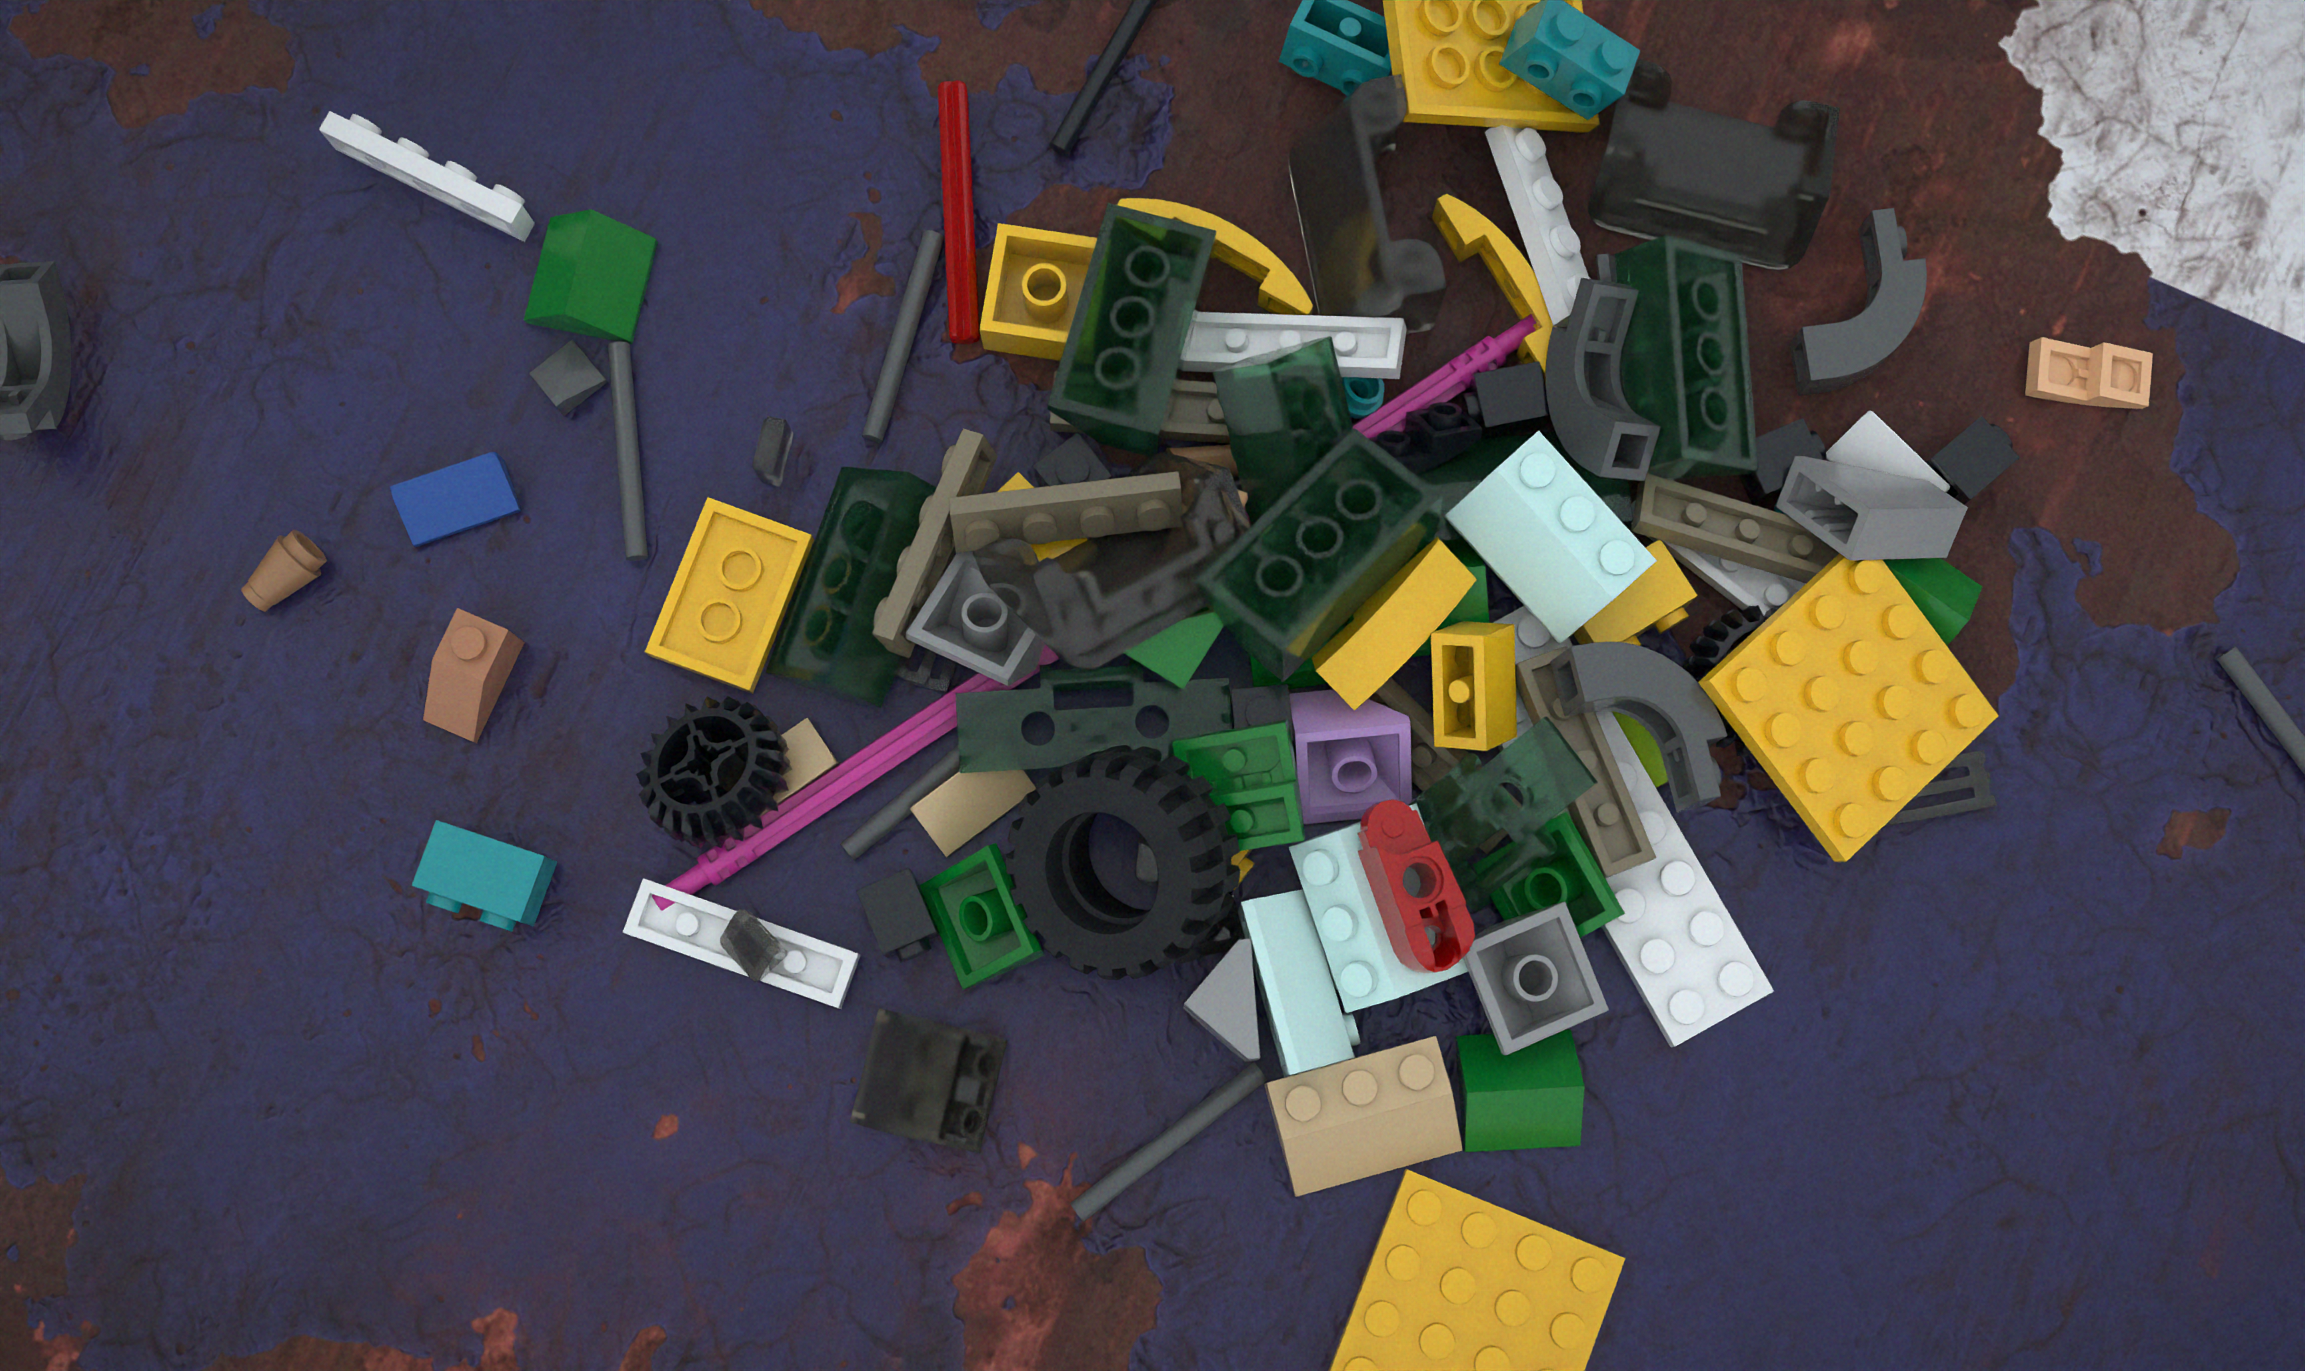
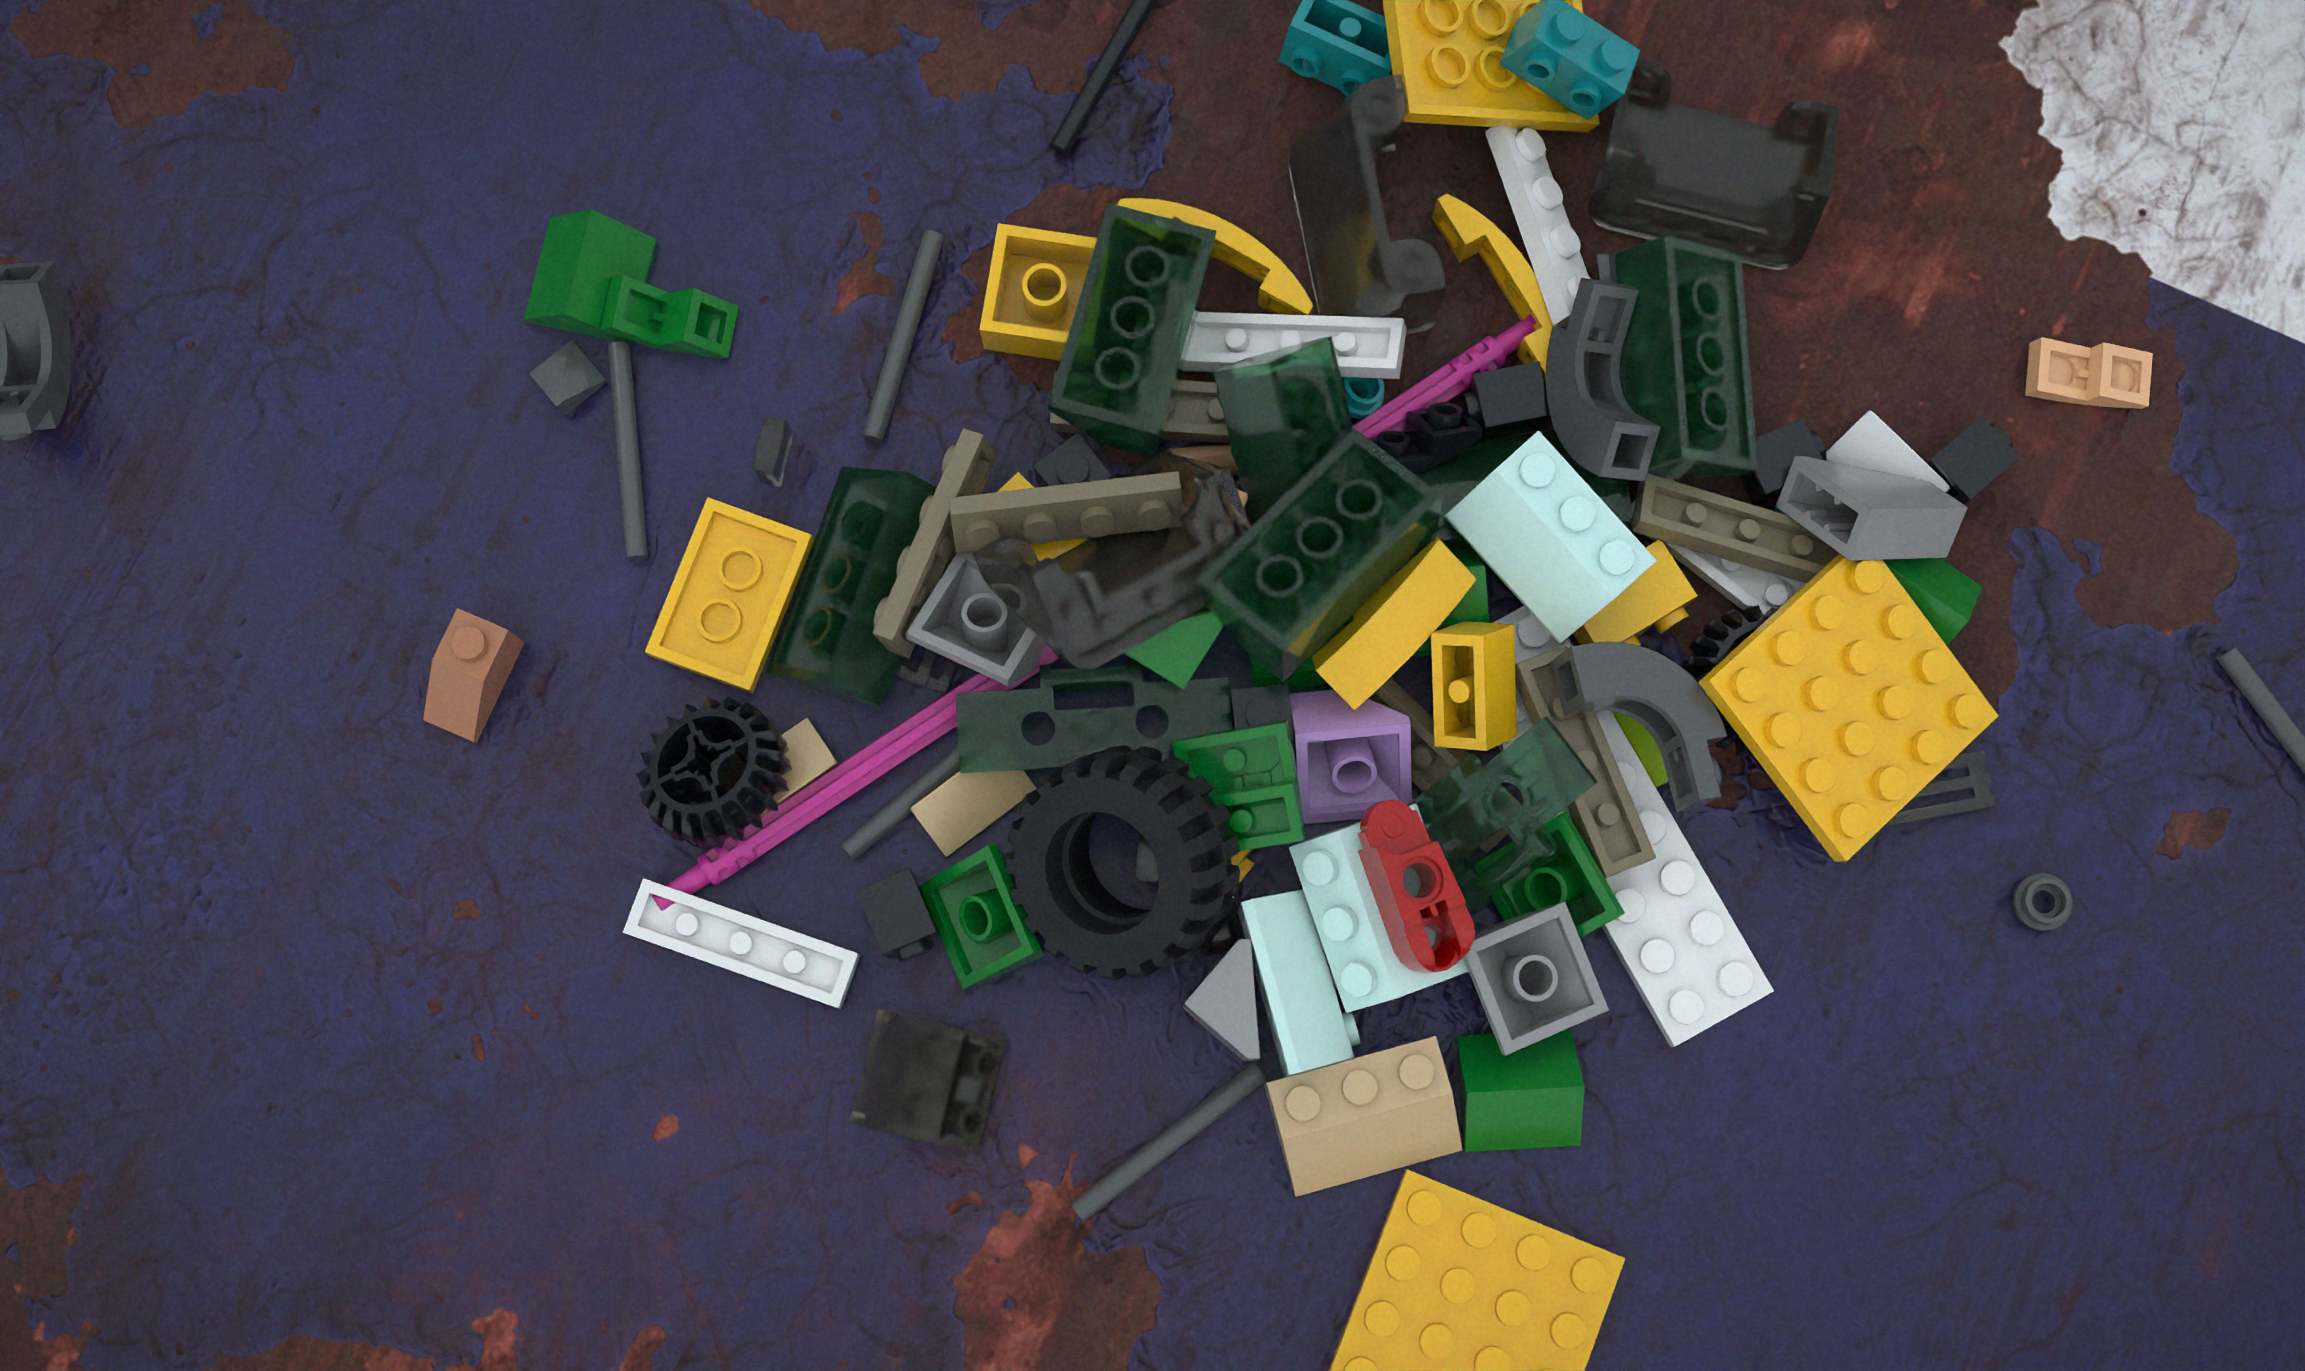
(284, 570): medium nougat cone -> none
(411, 166): white plate -> none
(455, 498): blue slope -> none
(483, 874): teal brick -> none
(671, 321): none -> green slope
(751, 945): clear smoke slope -> none
(958, 212): red axle -> none
(1847, 351): dark grey arch -> none
(2057, 894): none -> dark grey plate

